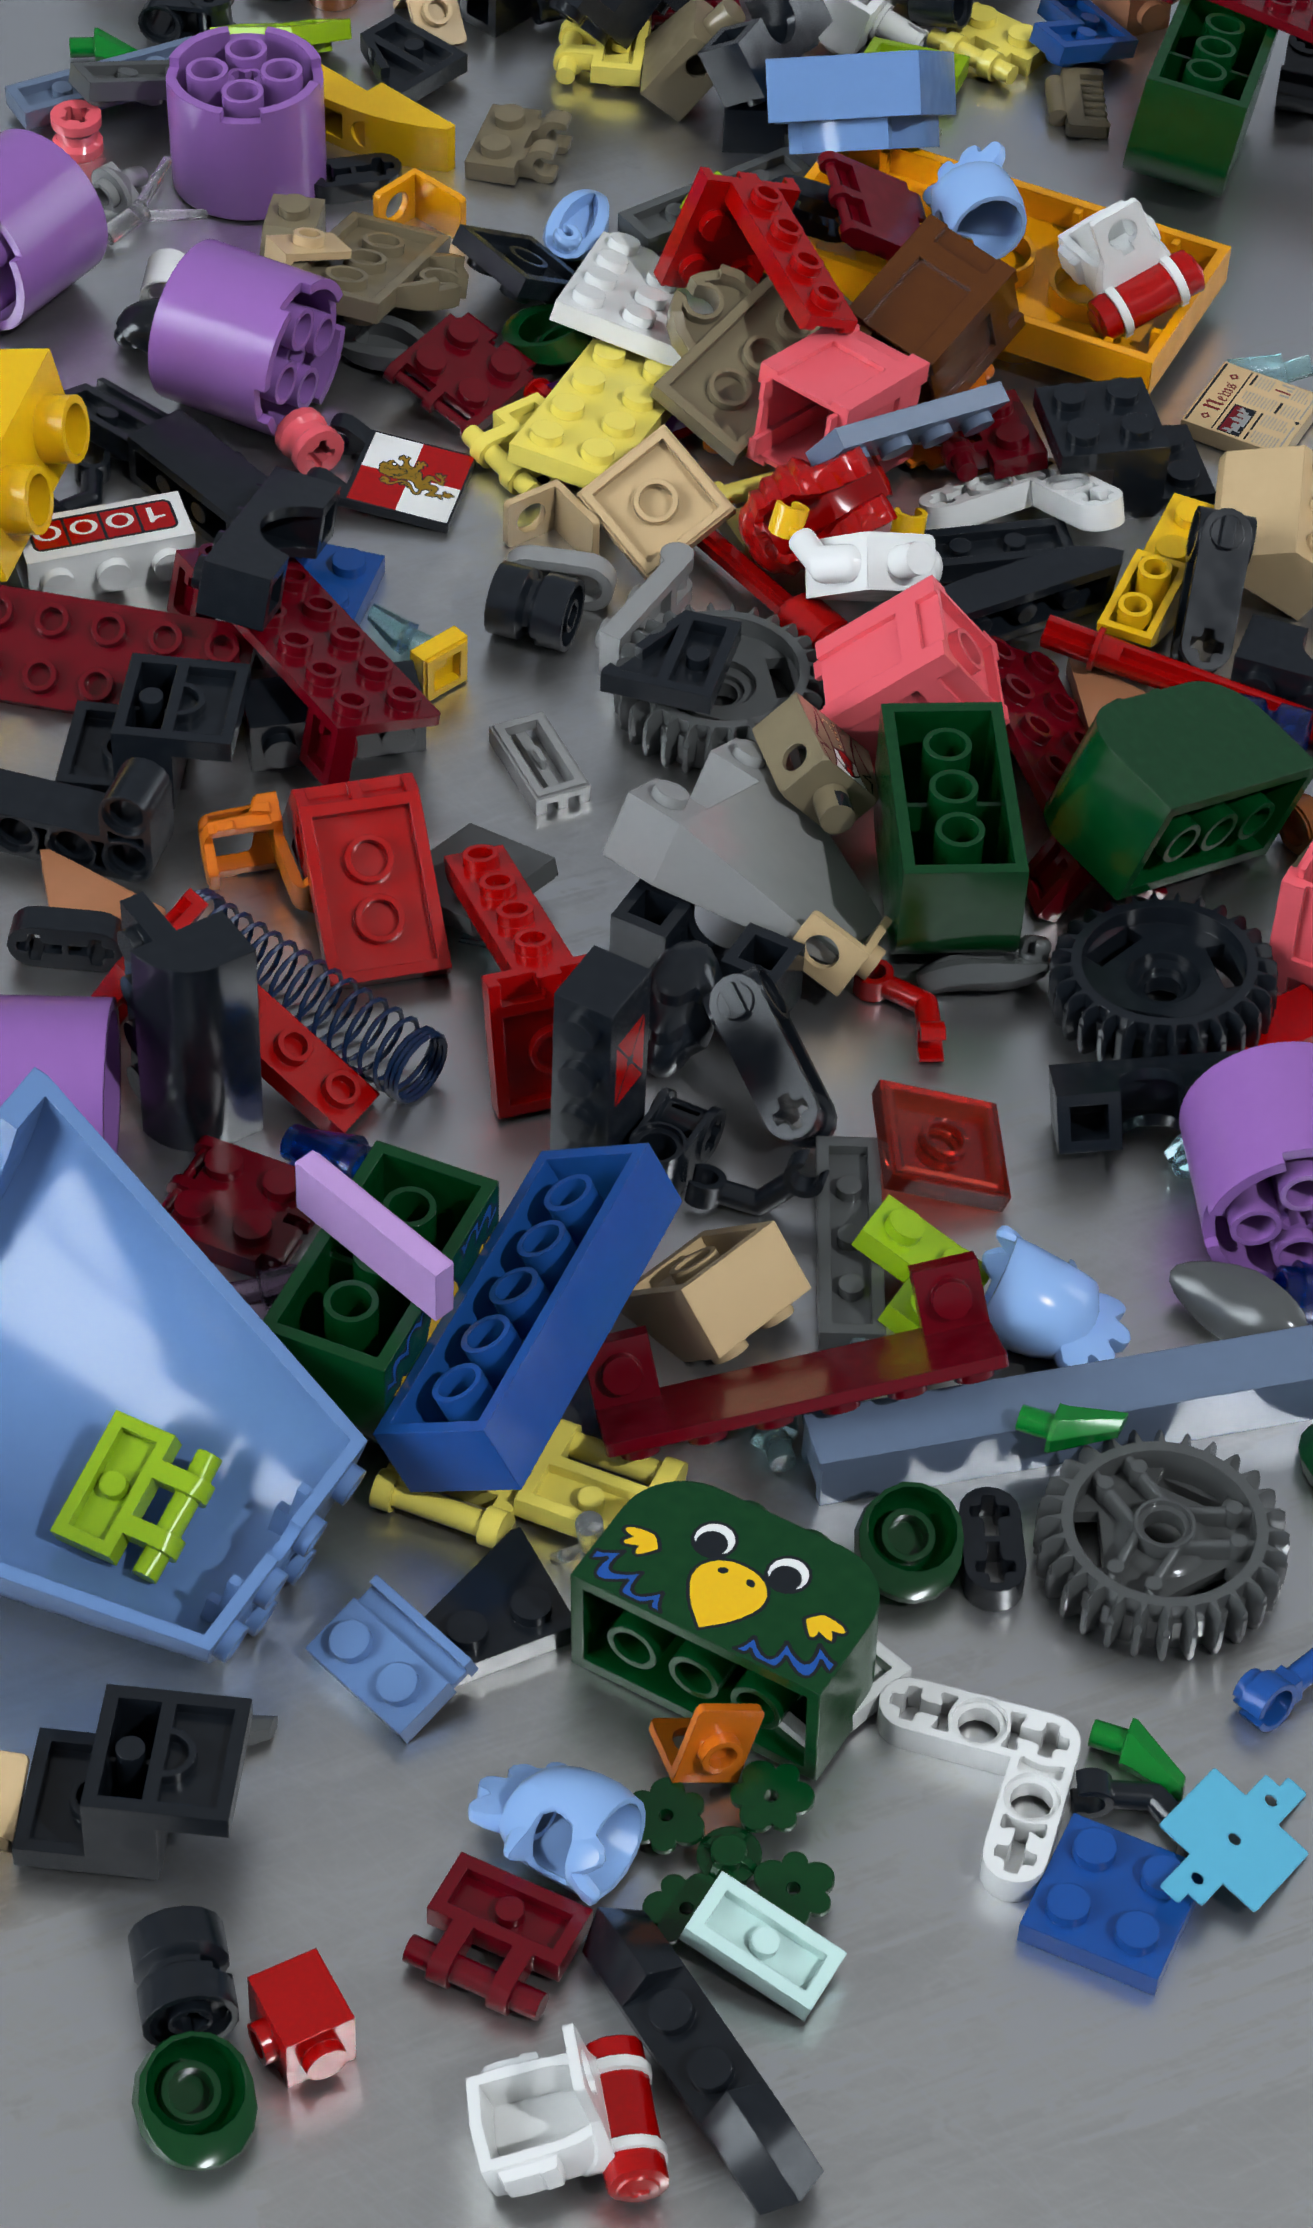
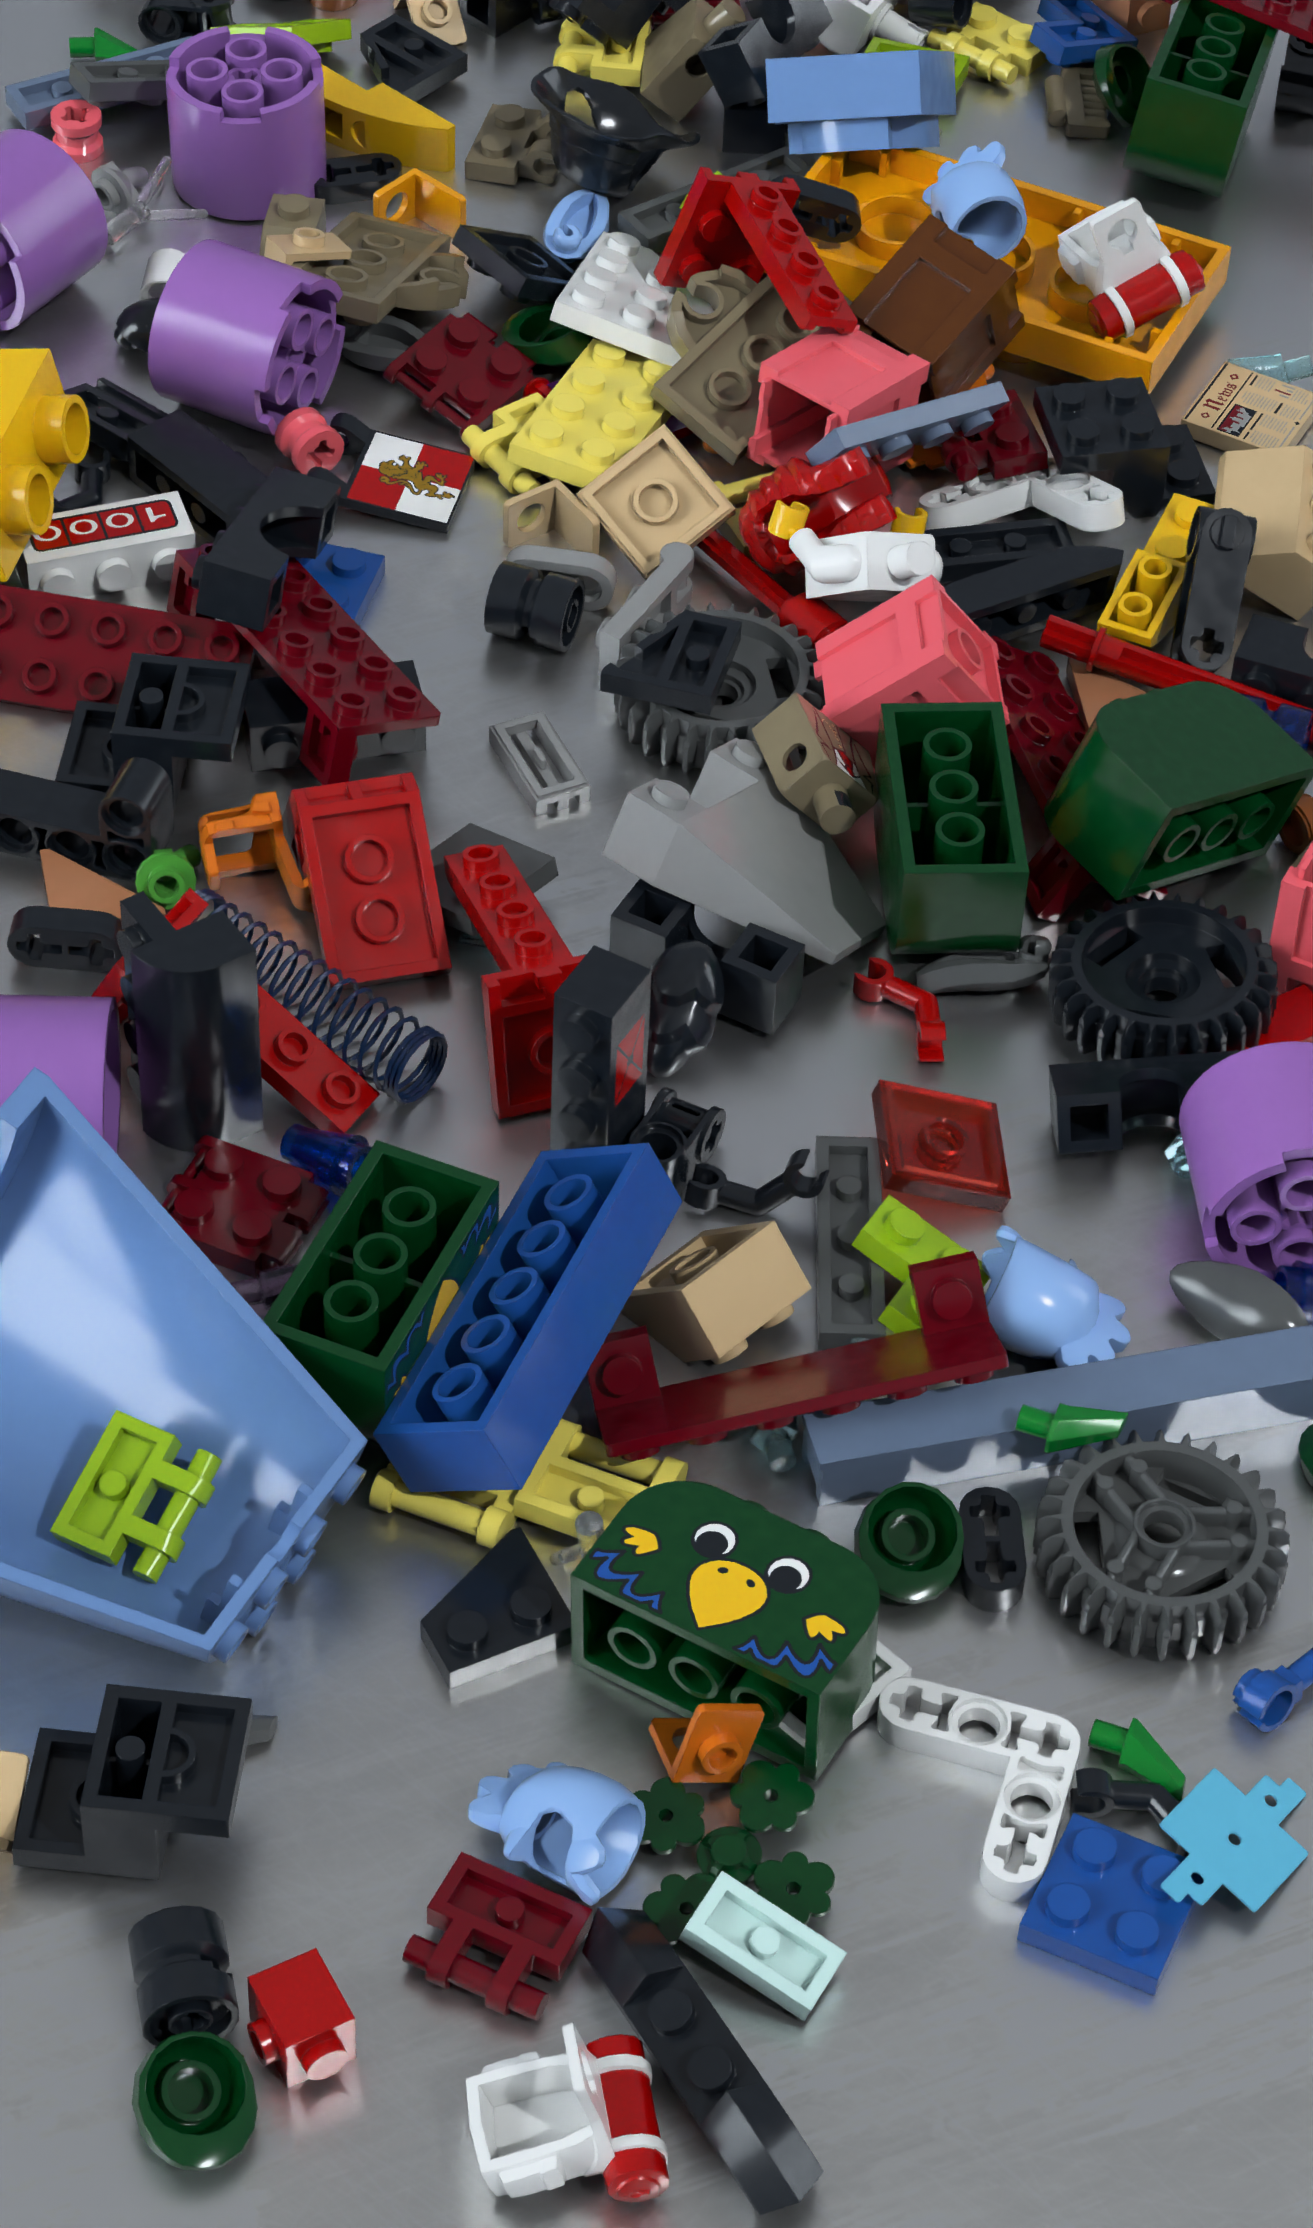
(168, 874): none -> bright green plate
(375, 1235): lavender tile -> none
(391, 1659): medium blue plate -> none
(396, 630): clear light blue bar -> none
(441, 662): yellow tile -> none
(620, 147): none -> black piece
(771, 1056): black piece -> none
(853, 955): tan bracket -> none
(873, 206): dark red plate -> none
(1120, 80): none -> dark green hat

